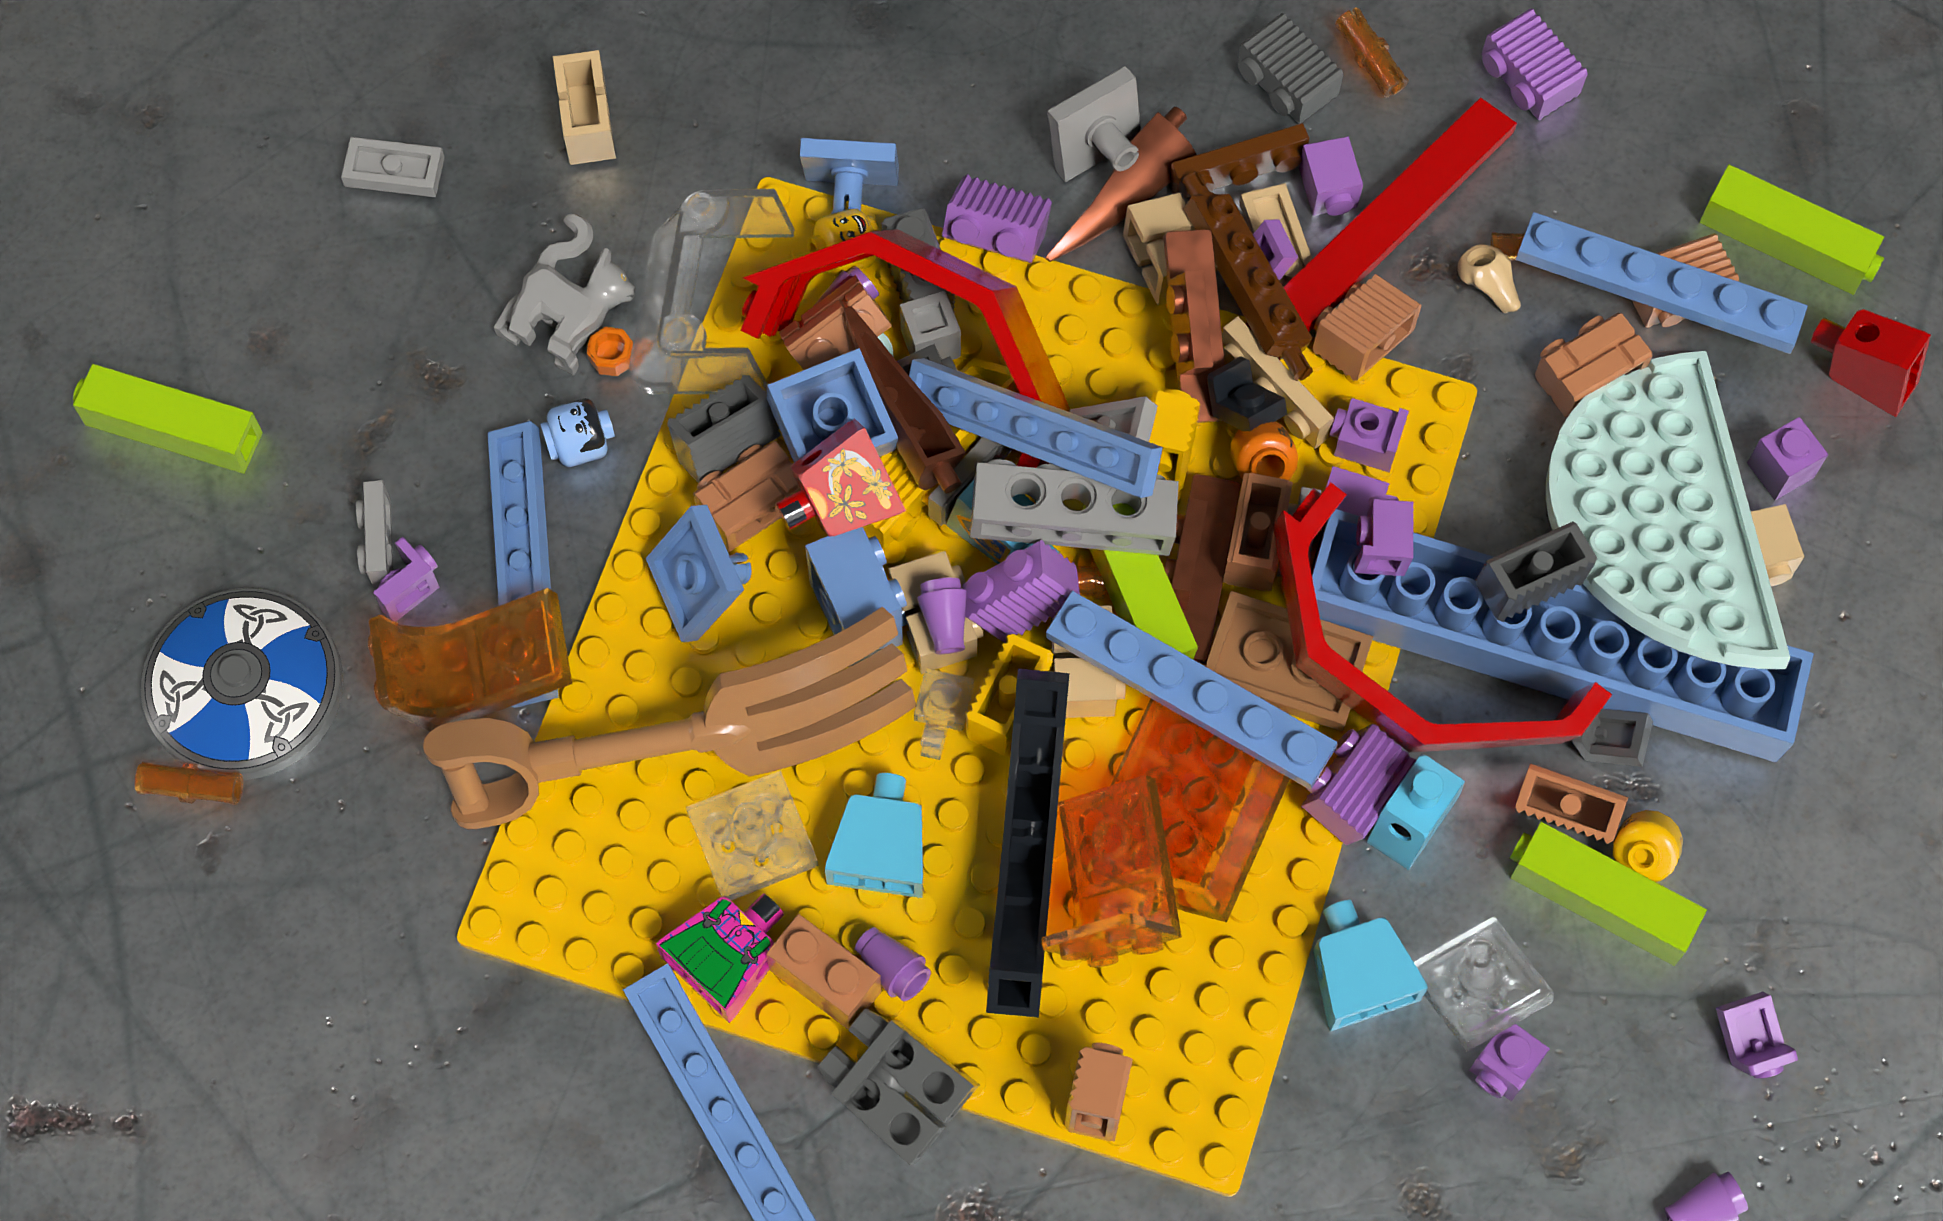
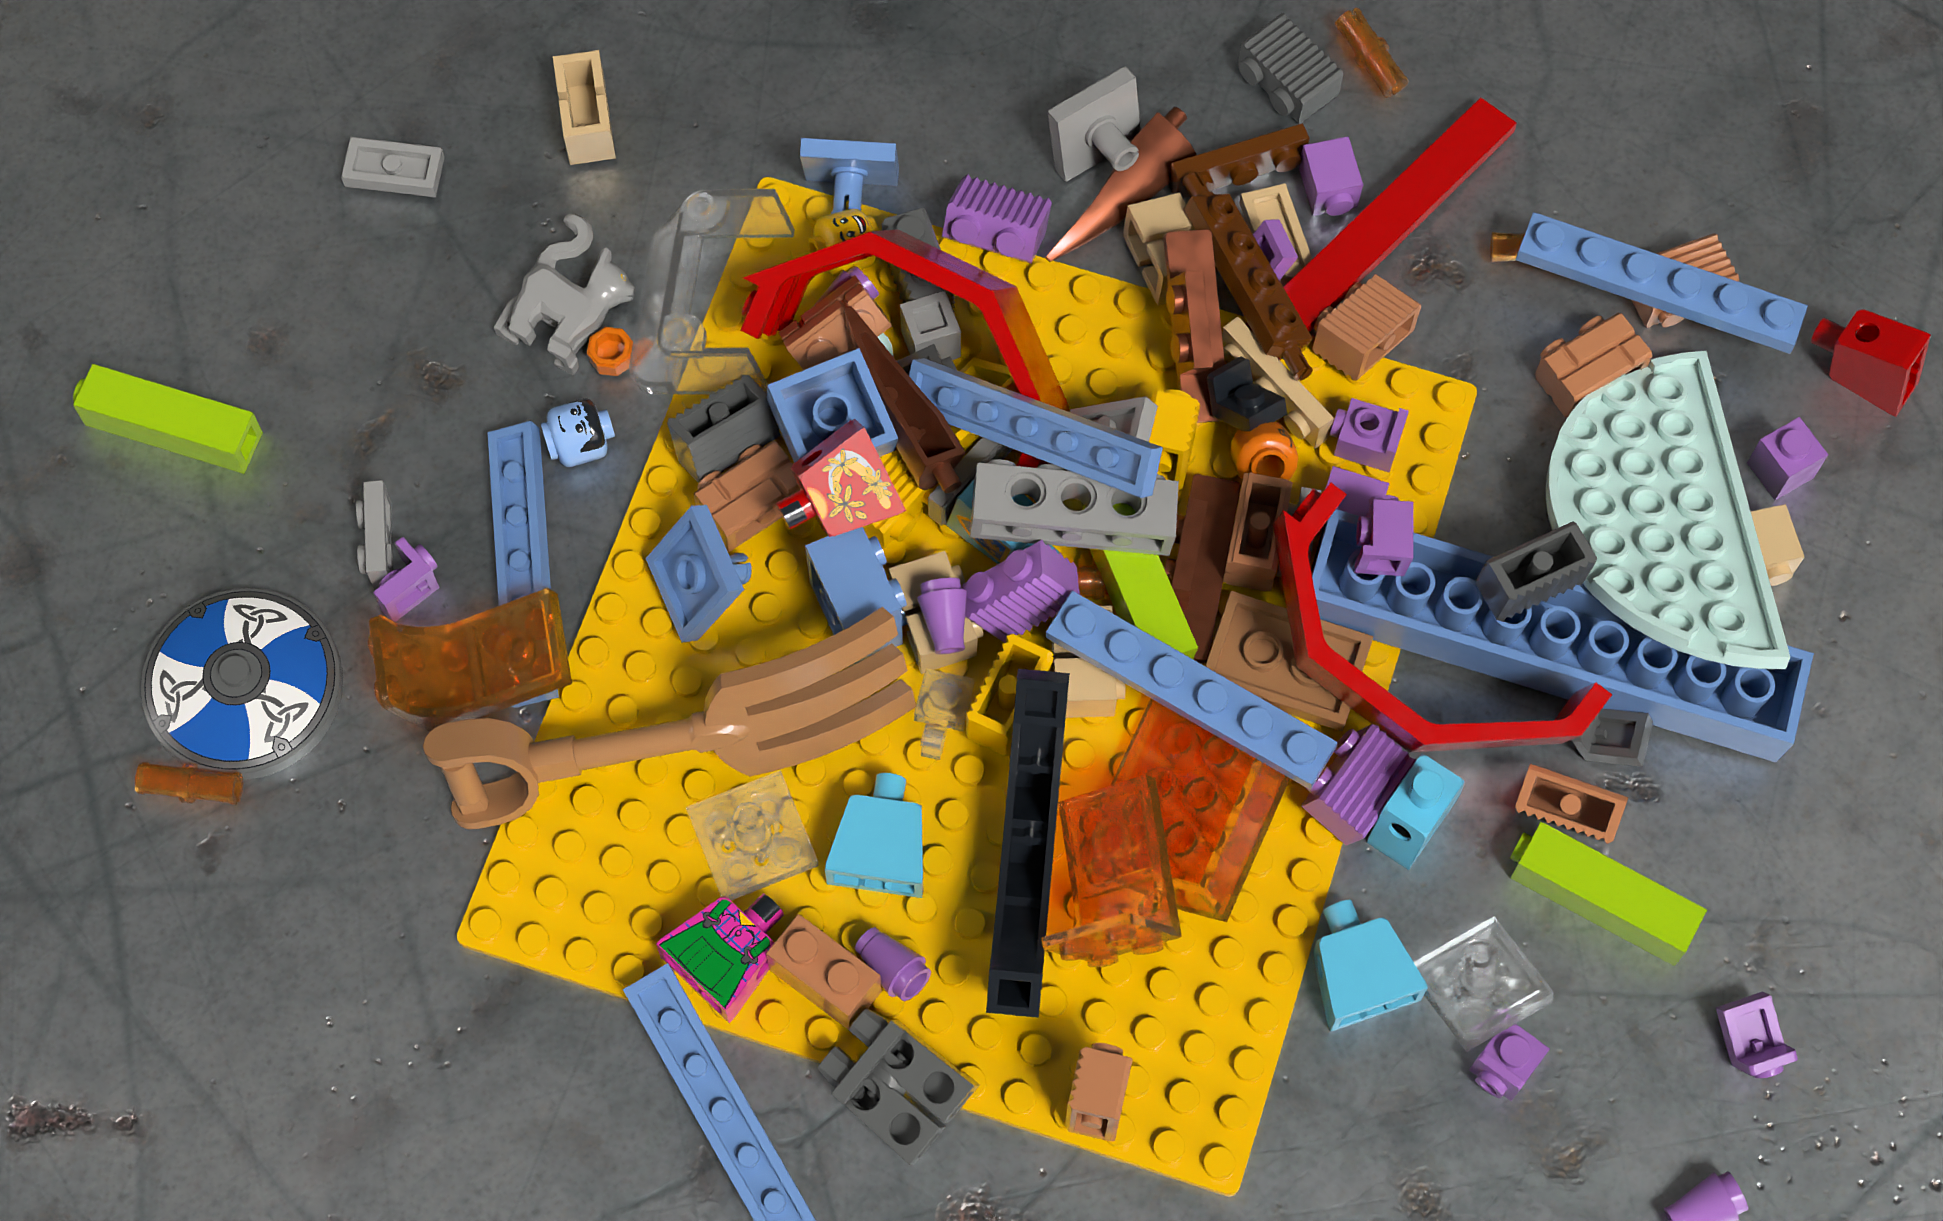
(1492, 273): tan animal -> none
(1533, 64): medium lavender brick -> none
(1648, 844): yellow head -> none
(1793, 230): lime brick -> none

